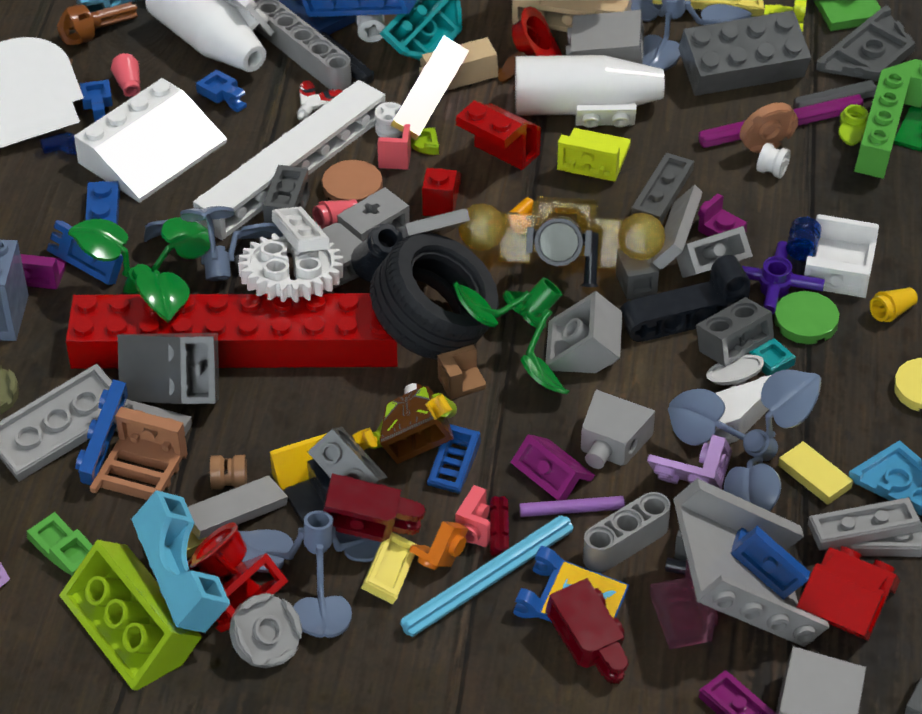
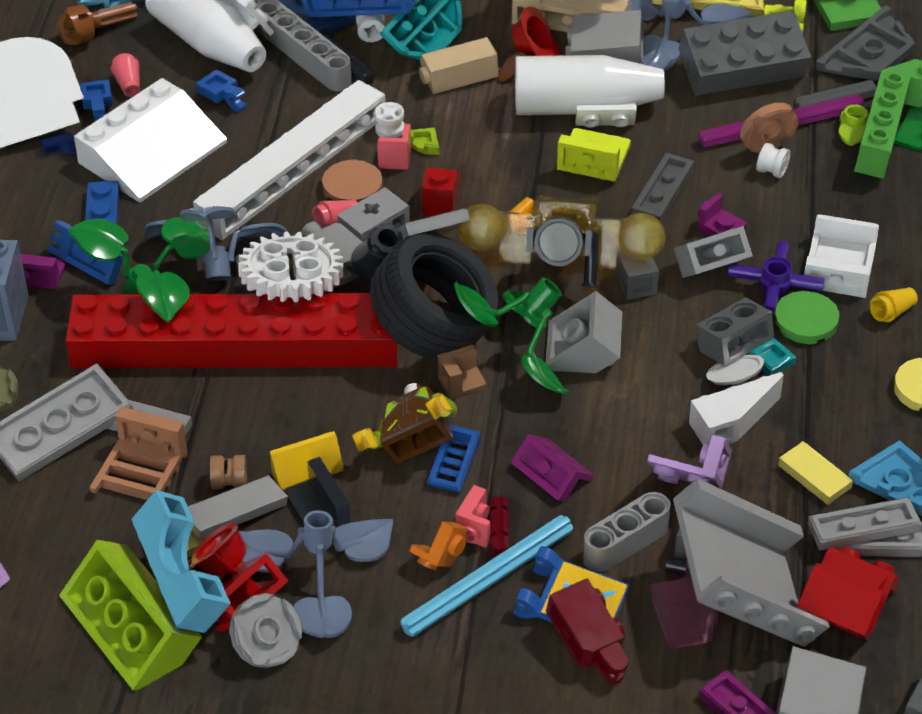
(59, 543): bright green slope -> none
(101, 432): blue plate -> none
(170, 367): dark grey slope -> none
(287, 190): dark grey brick -> none
(300, 229): white tile -> none
(310, 101): piece -> none
(343, 456): dark grey brick -> none
(371, 509): dark red hinge -> none
(389, 568): light yellow tile -> none
(430, 87): tile -> none
(501, 133): red piece -> none
(571, 506): medium lavender bar -> none
(614, 430): light grey torso -> none
(678, 226): light grey tile -> none
(687, 306): black beam -> none
(769, 561): blue panel -> none
(790, 400): sand blue plant -> none
(803, 238): clear blue wheel -> none

